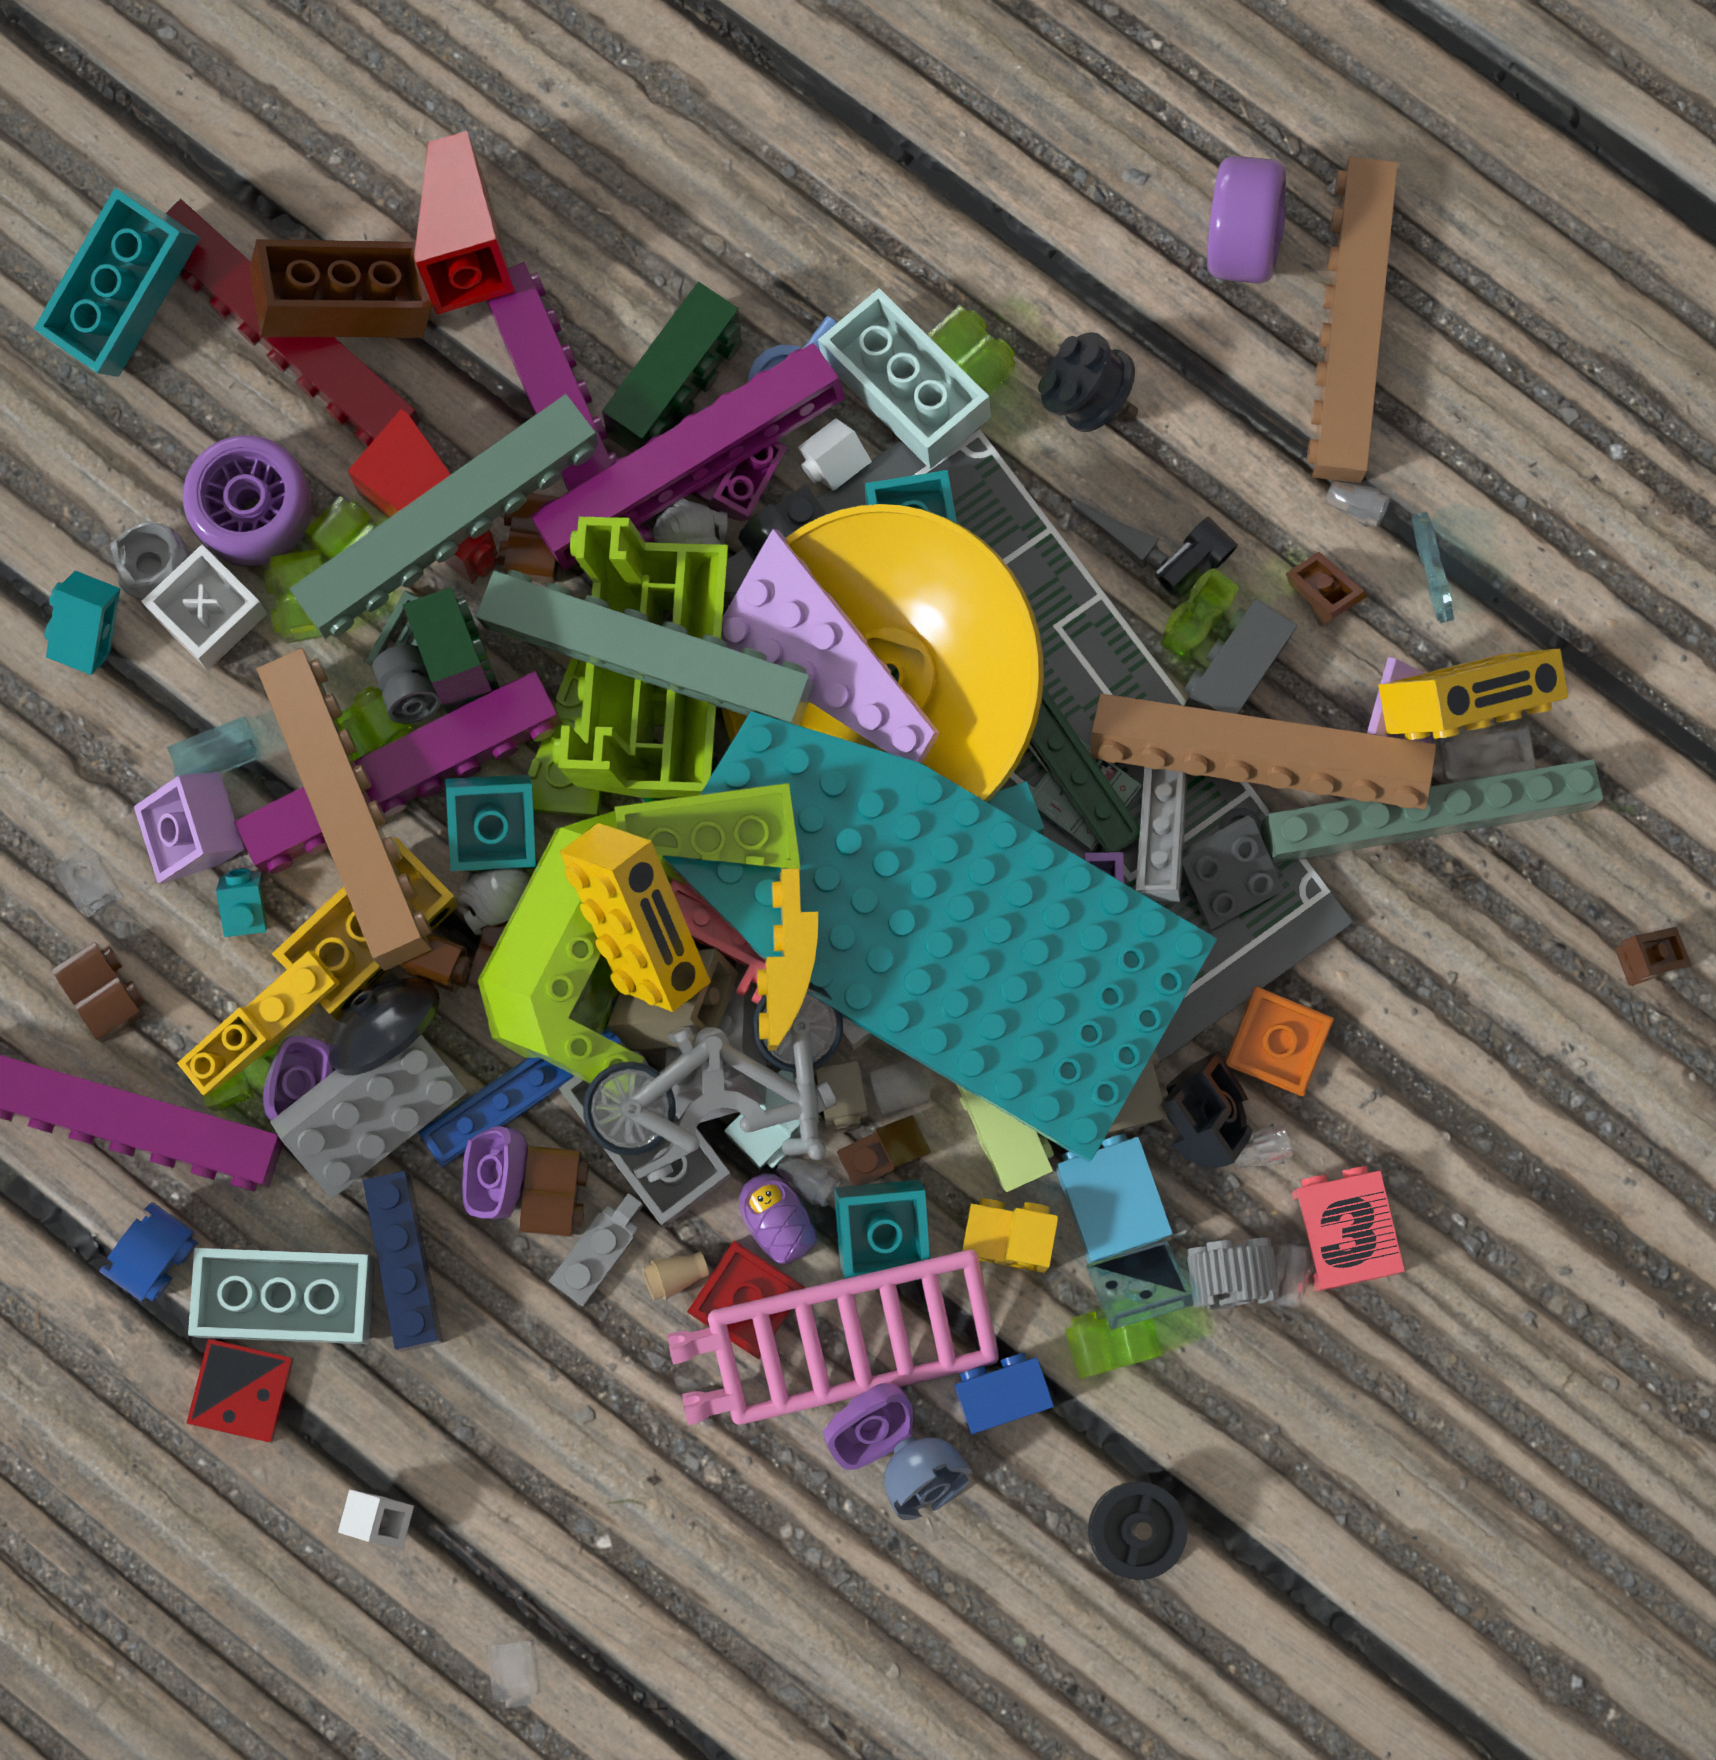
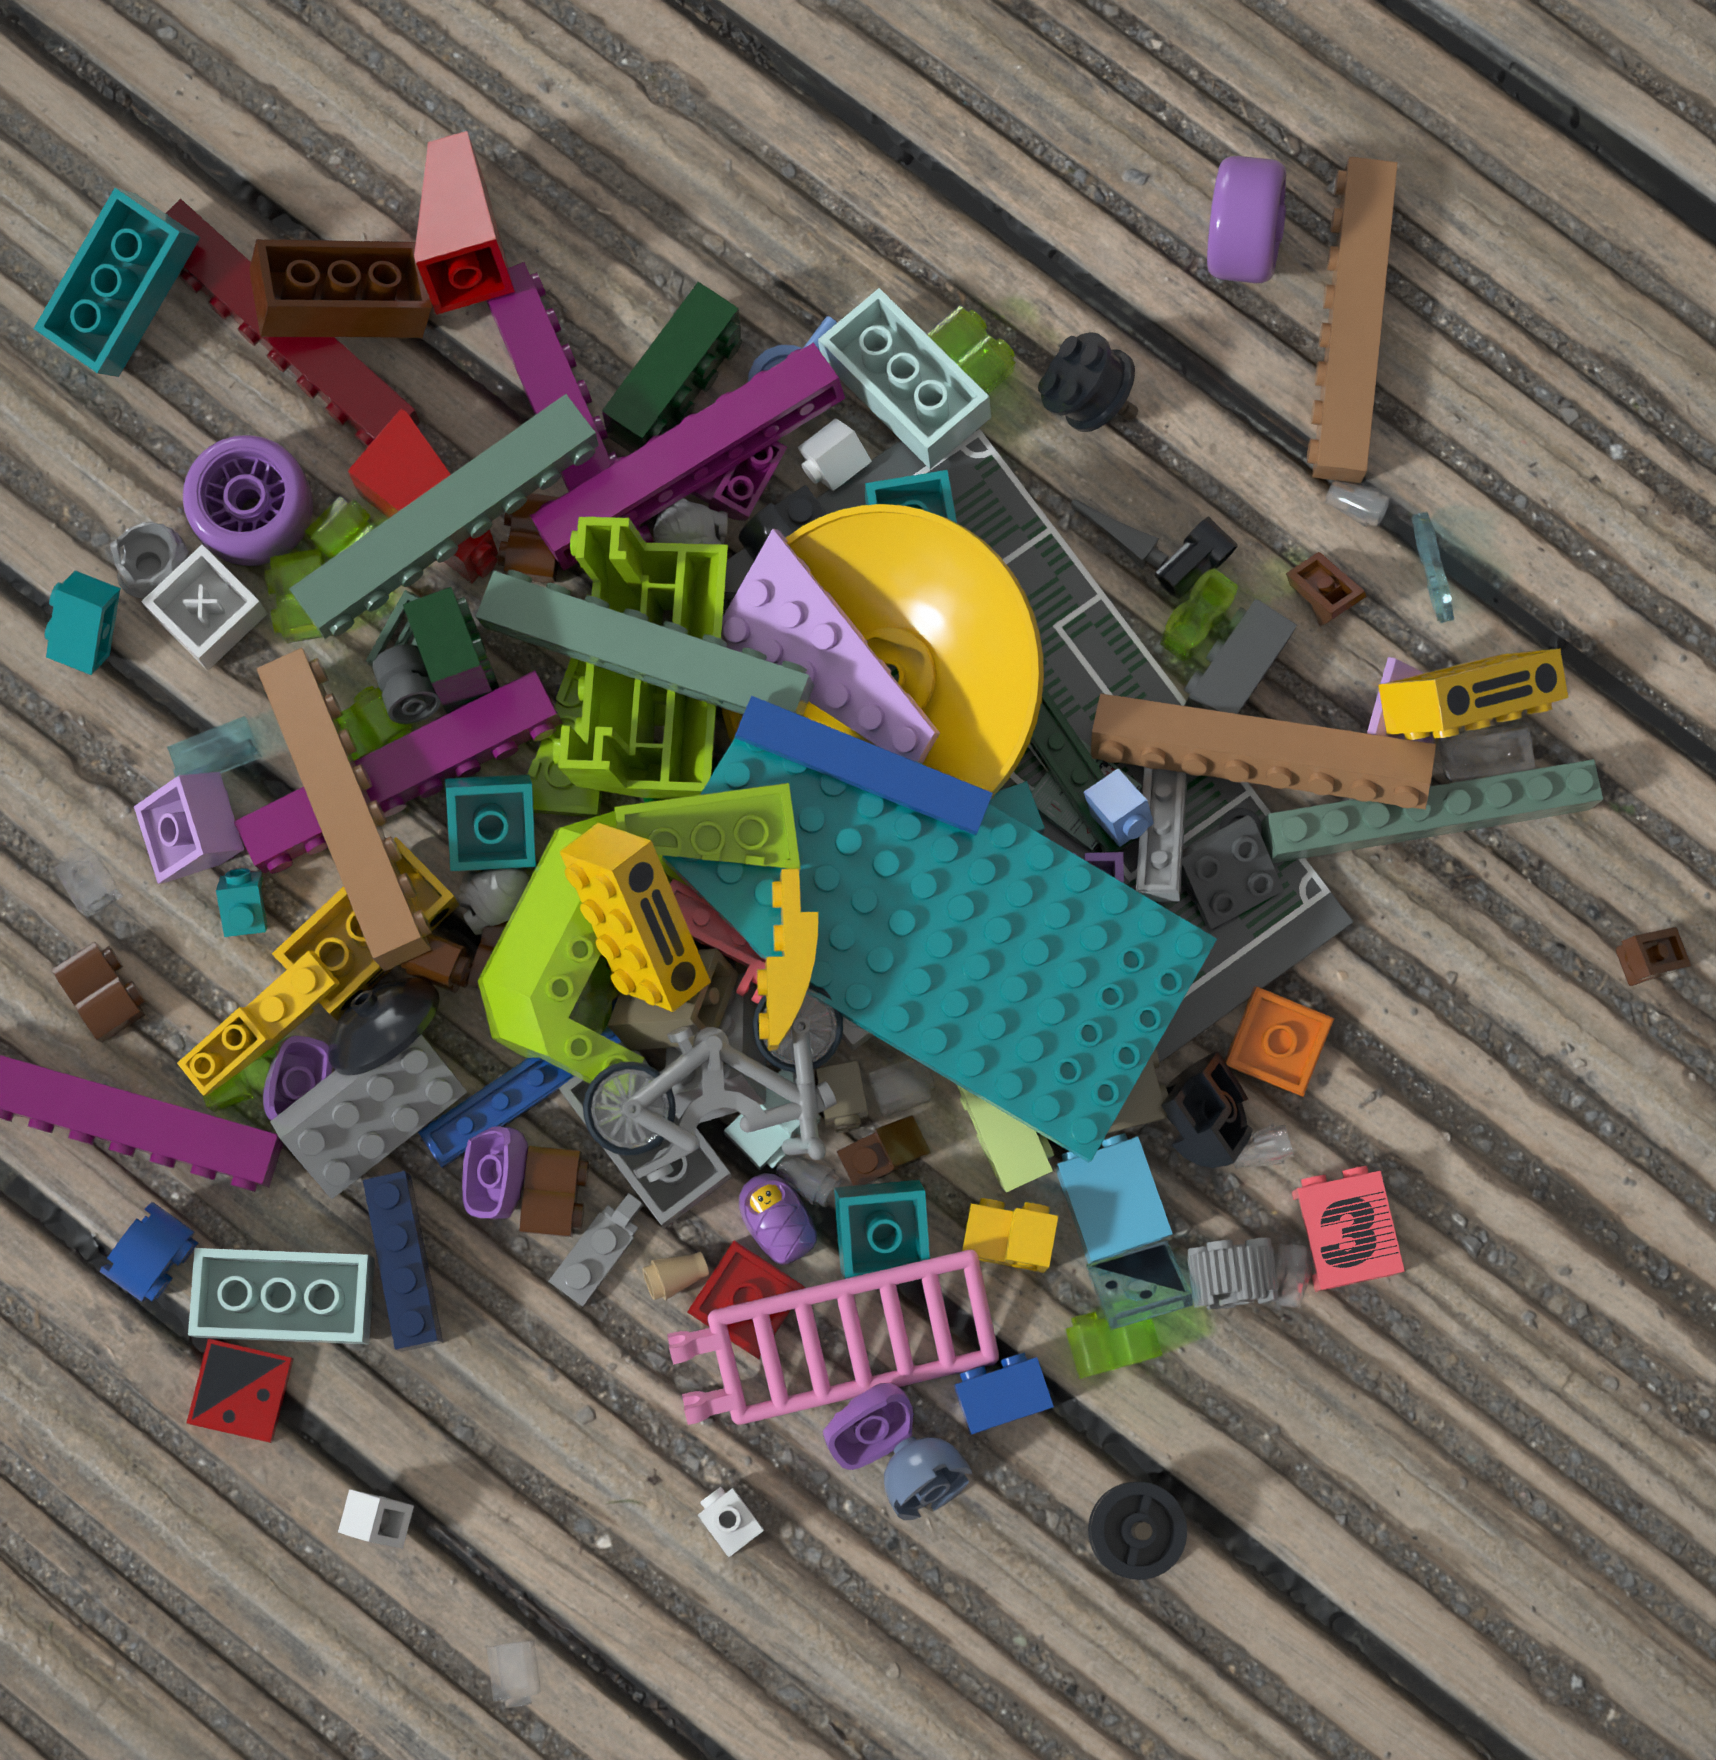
(729, 1520): none -> white brick
(863, 765): none -> blue tile
(1119, 807): none -> medium blue brick

